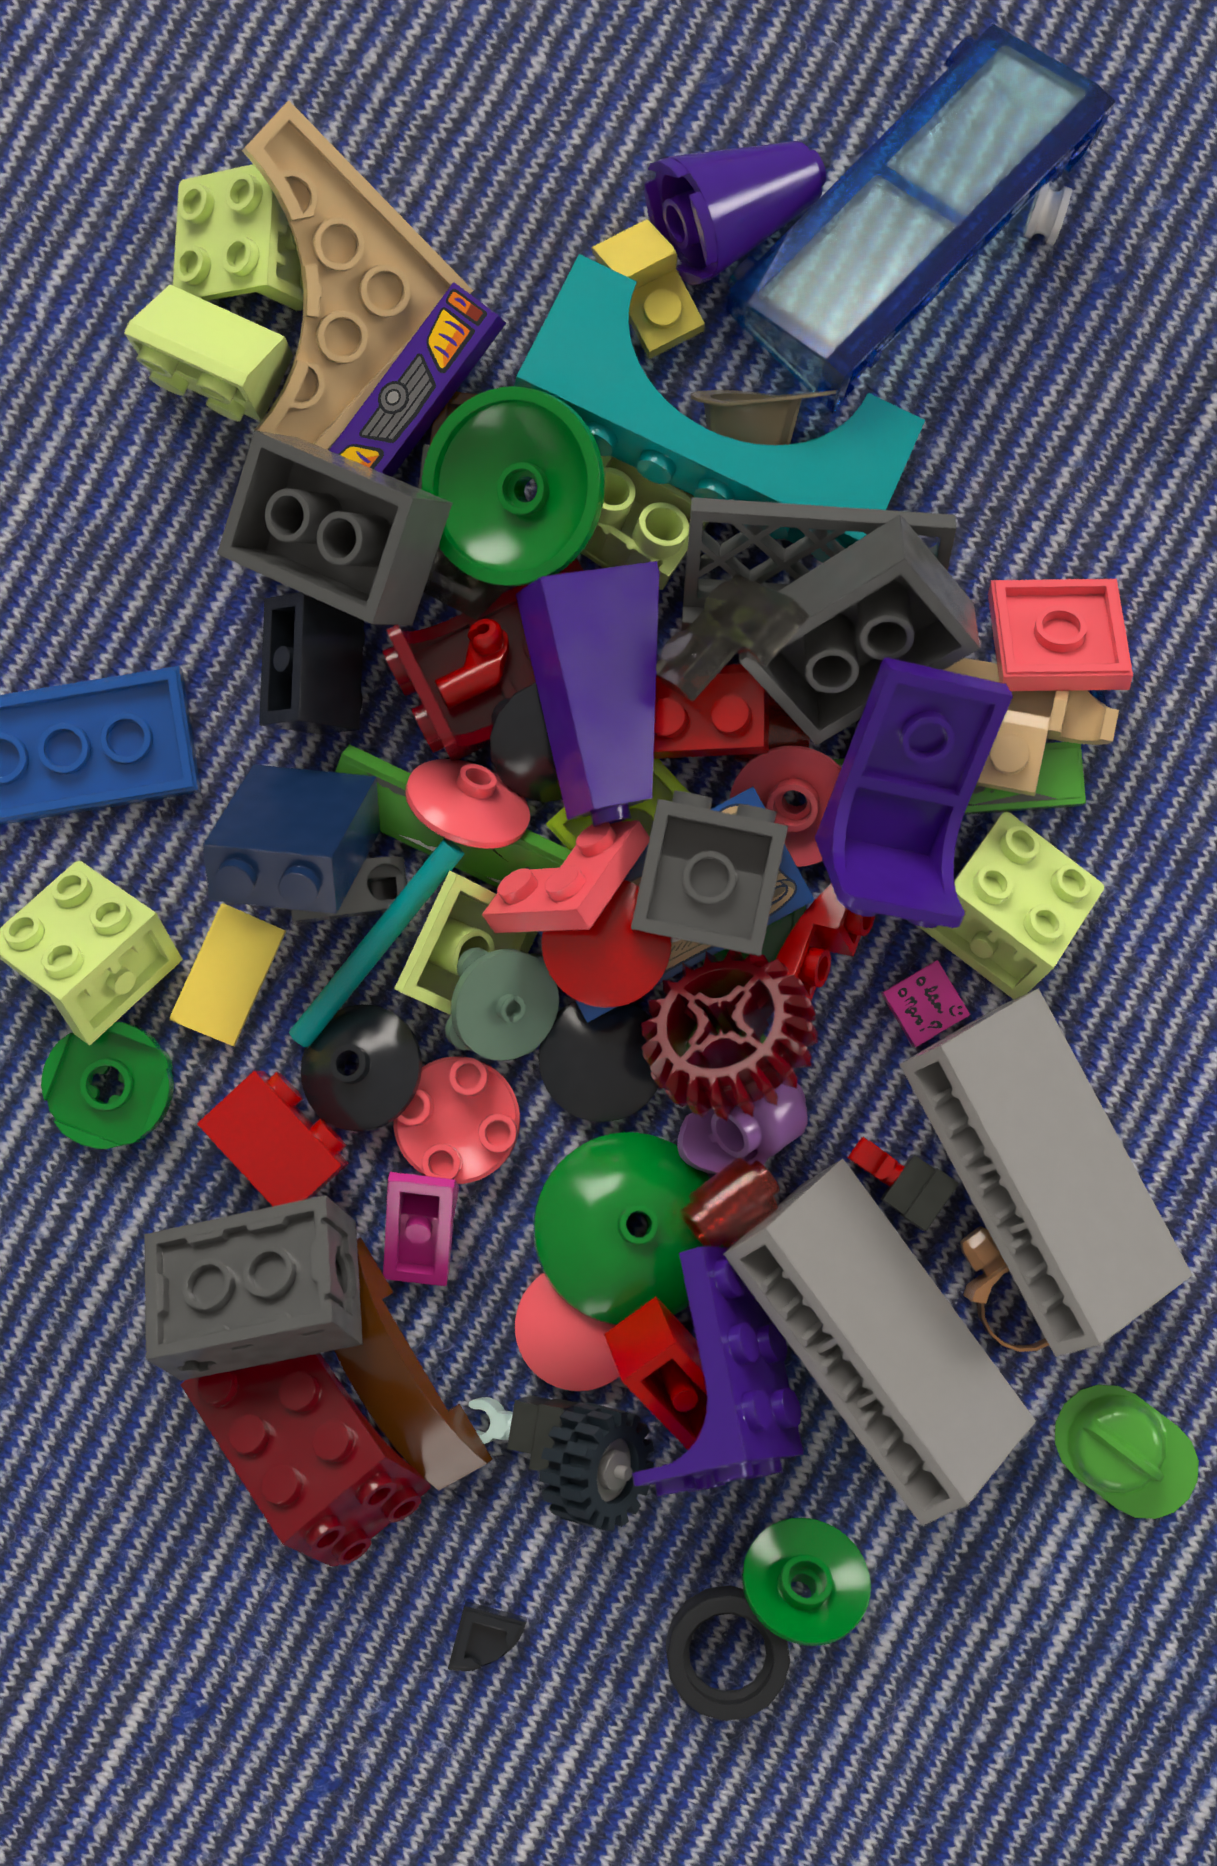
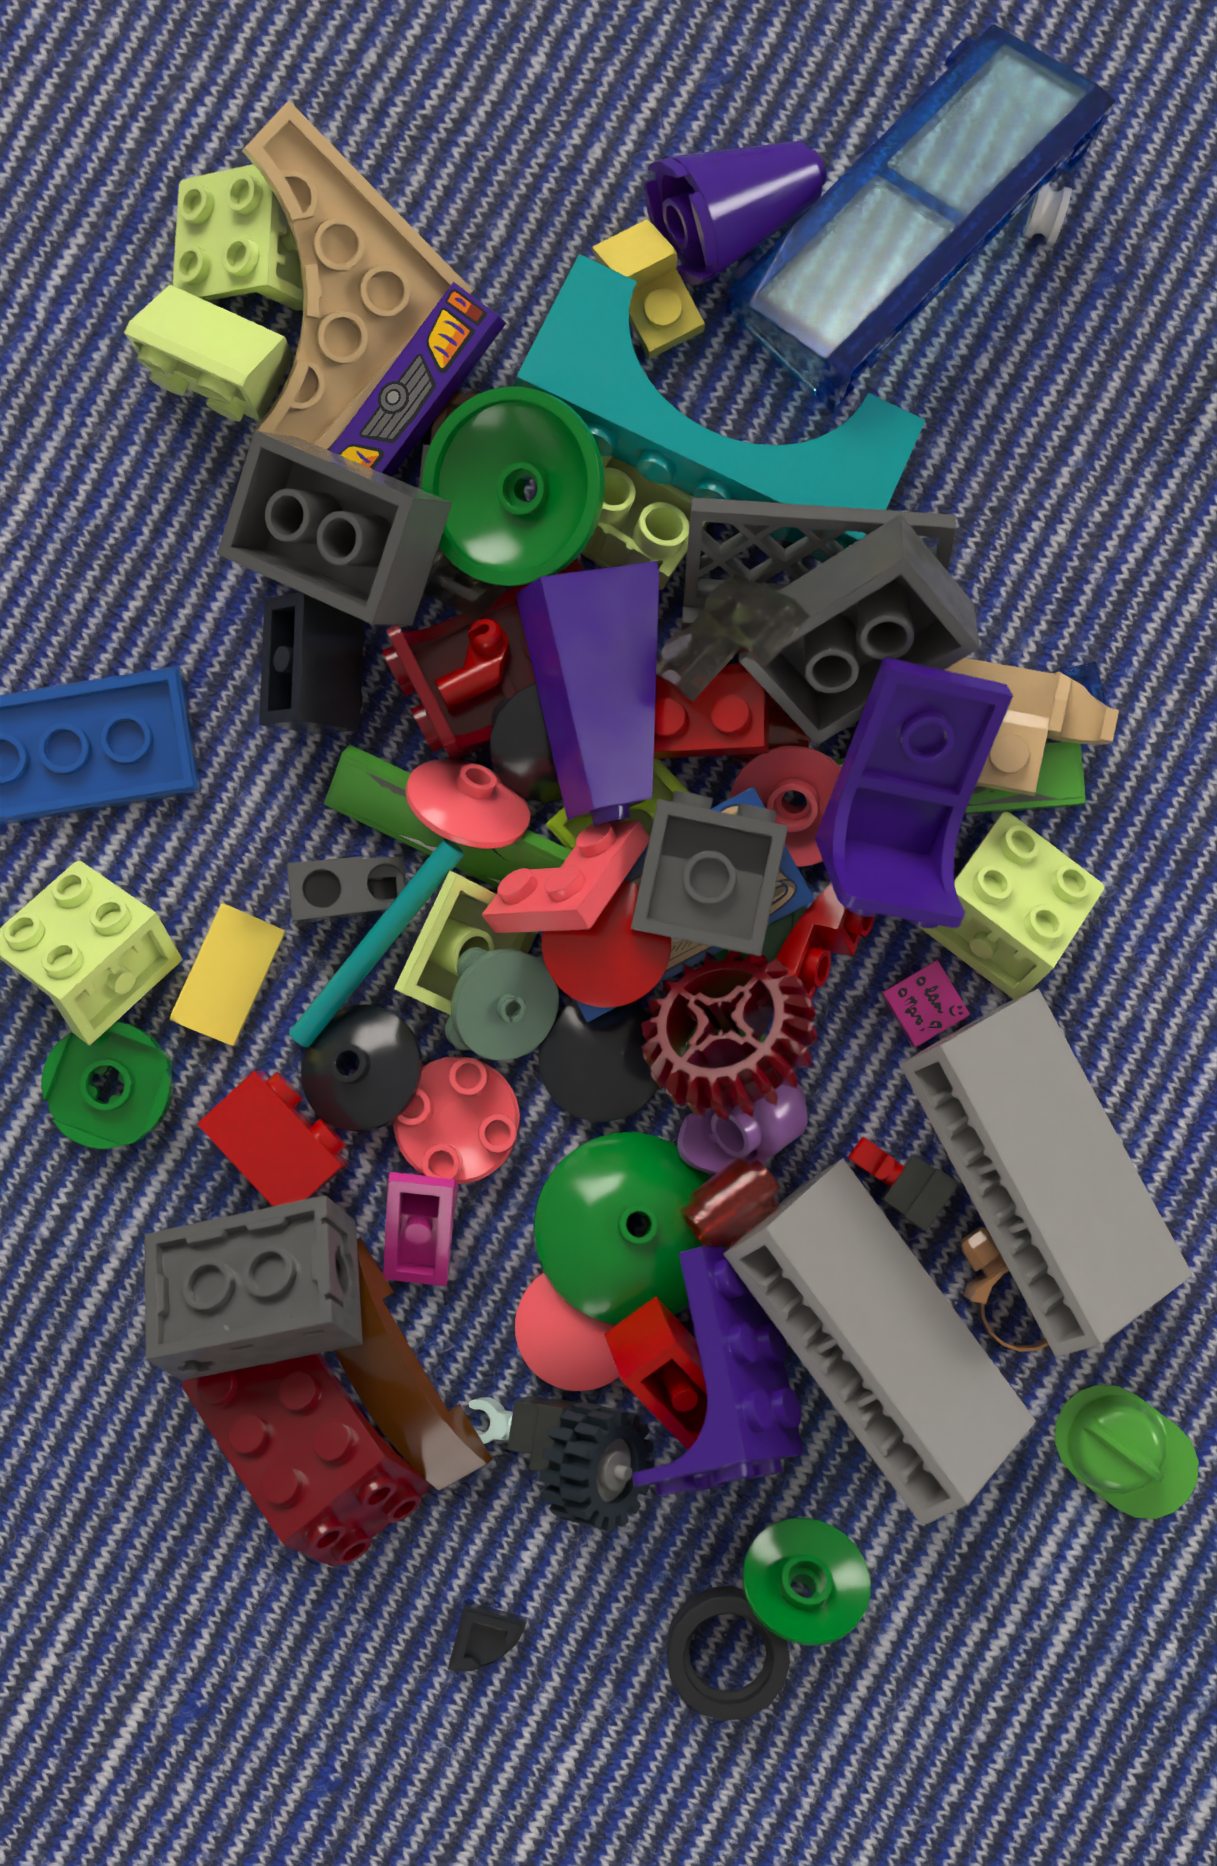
(292, 839): dark blue brick -> none
(753, 415): dark tan piece -> none
(1060, 635): coral plate -> none

